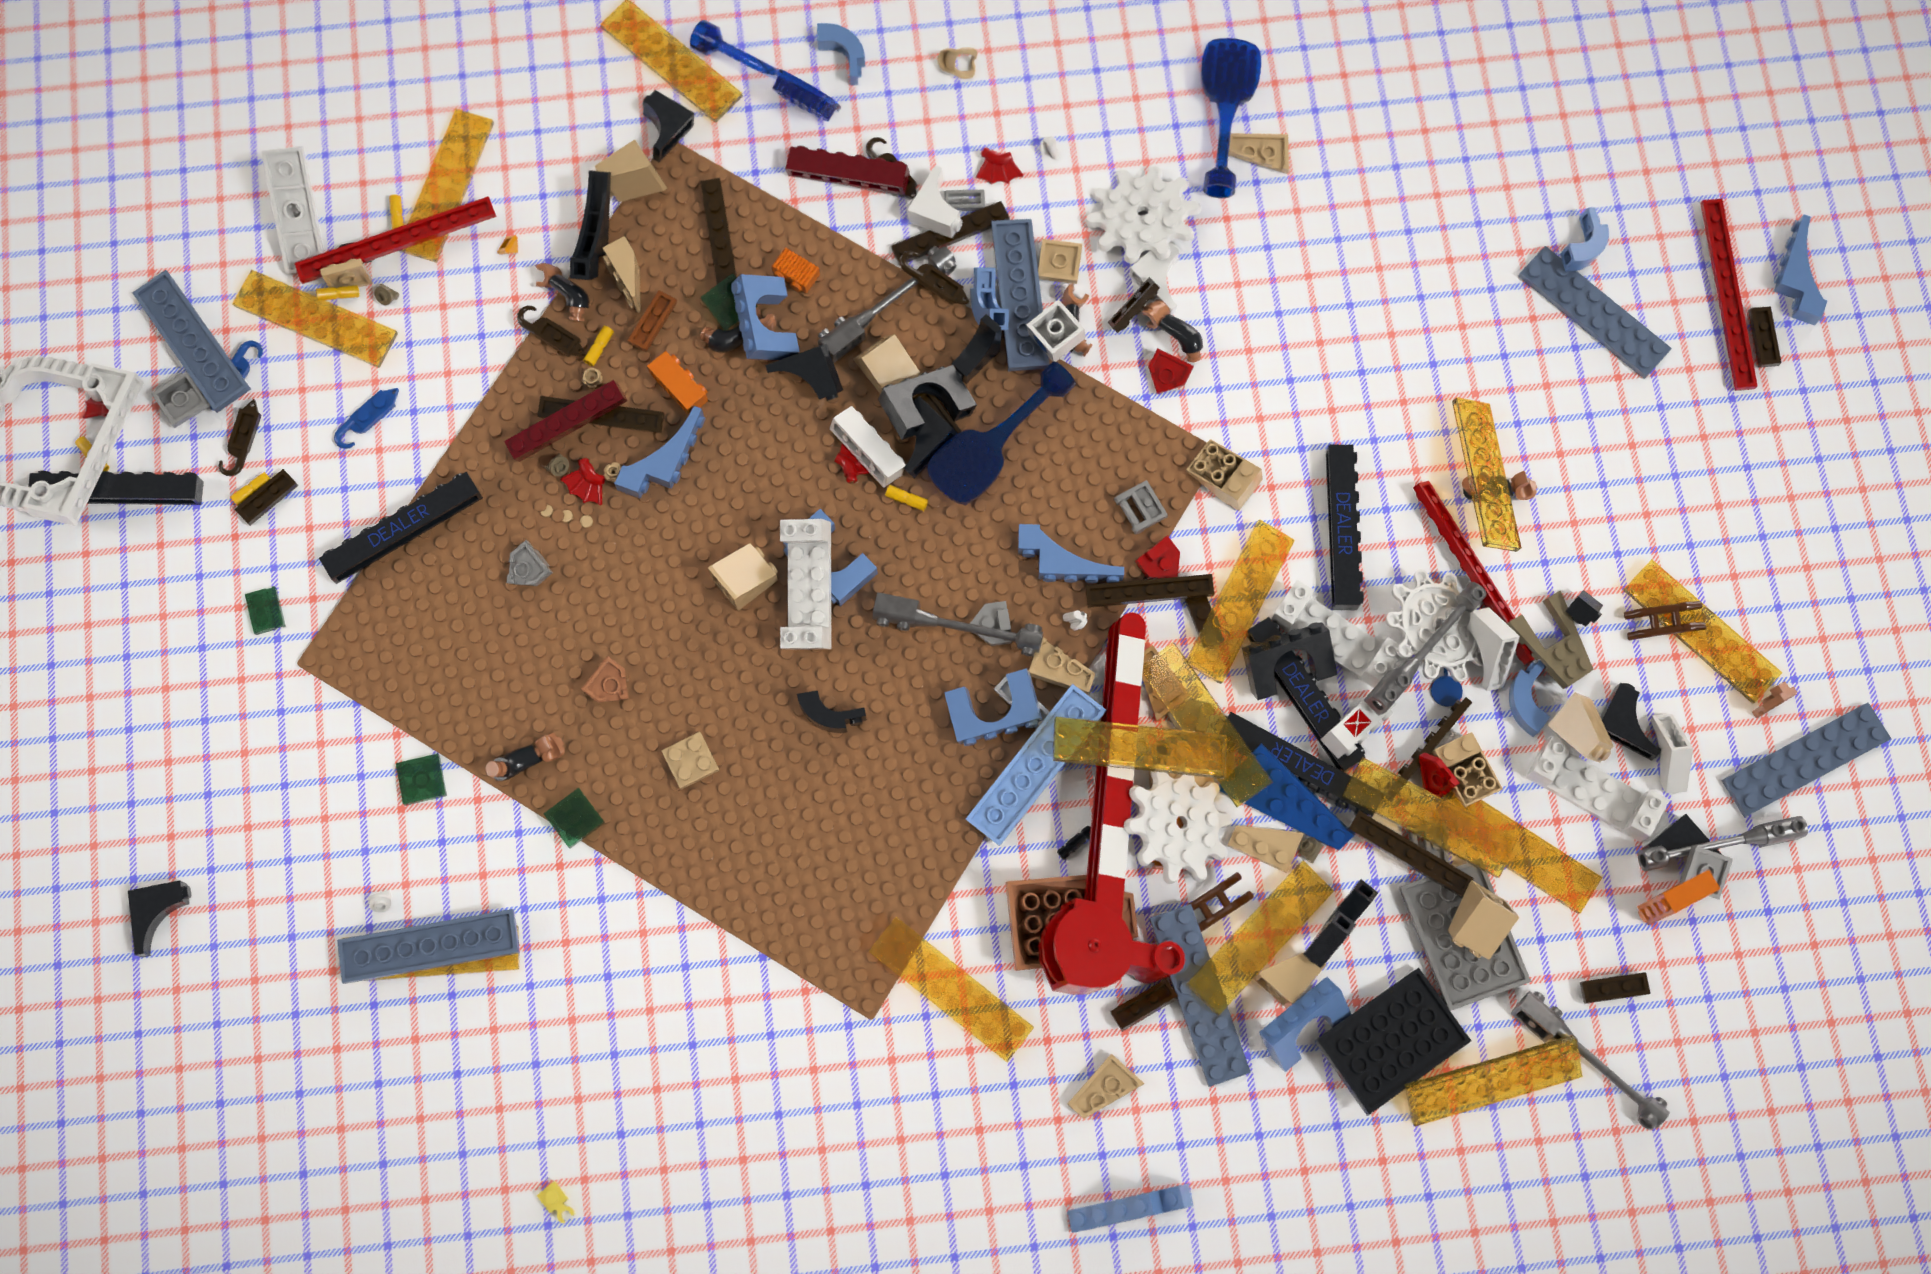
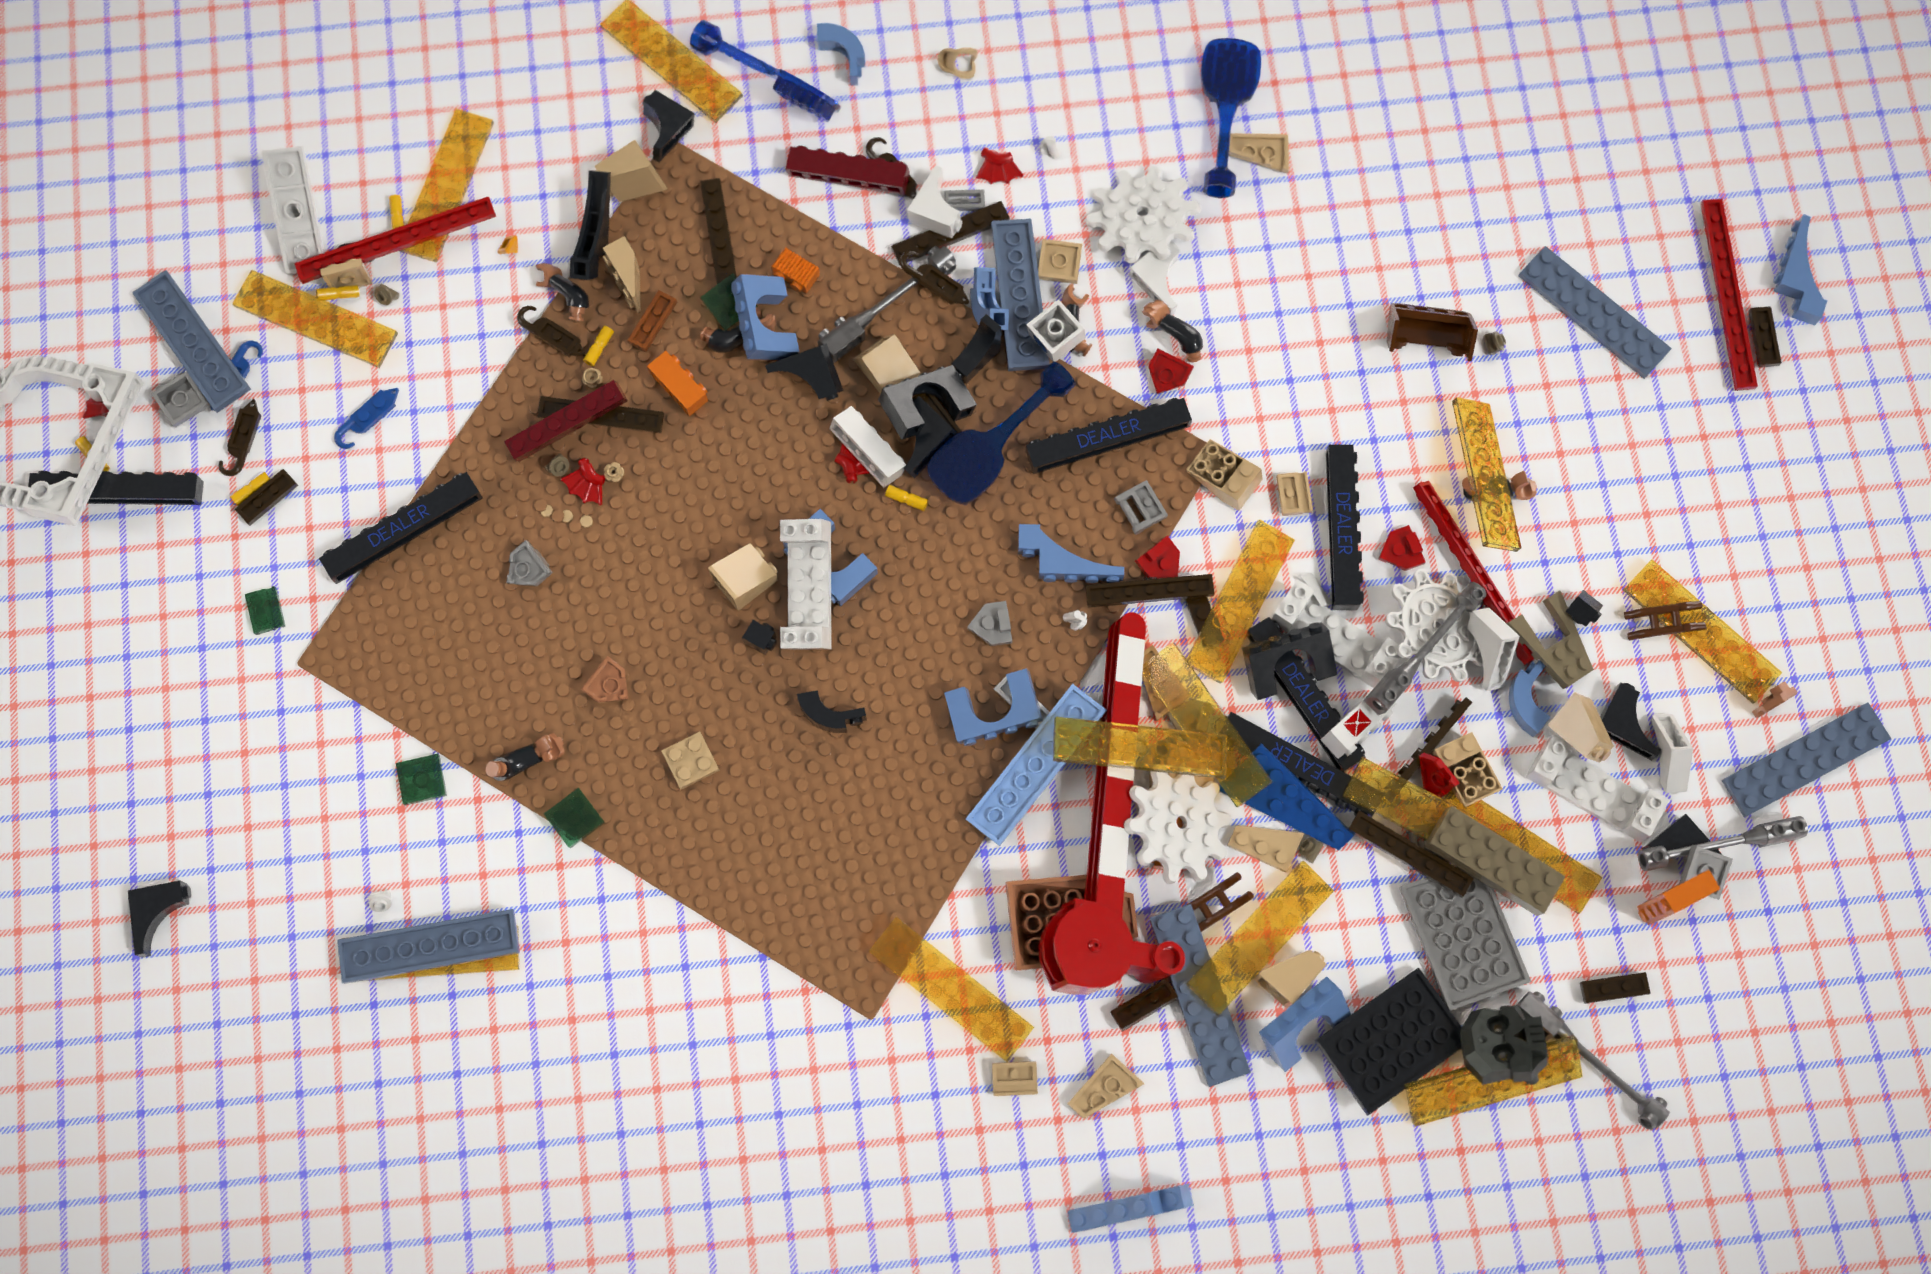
(553, 1199): light yellow plate -> none
(664, 464): medium blue arch -> none
(760, 637): none -> black brick
(907, 614): flat silver bar -> none
(1014, 1078): none -> tan plate
(1059, 669): tan wing -> none
(1074, 843): black axle -> none
(1108, 435): none -> black brick
(1134, 305): dark brown plate -> none
(1294, 493): none -> tan plate
(1319, 593): none -> white sticker
(1340, 923): black arch -> none
(1402, 549): none -> red plate
(1431, 327): none -> reddish brown windscreen
(1446, 690): blue piece -> none
(1482, 921): tan slope -> none
(1494, 342): none -> dark tan plate
(1494, 861): none -> dark tan brick
(1519, 1042): none -> pearl dark grey brick
(1581, 255): medium blue arch -> none

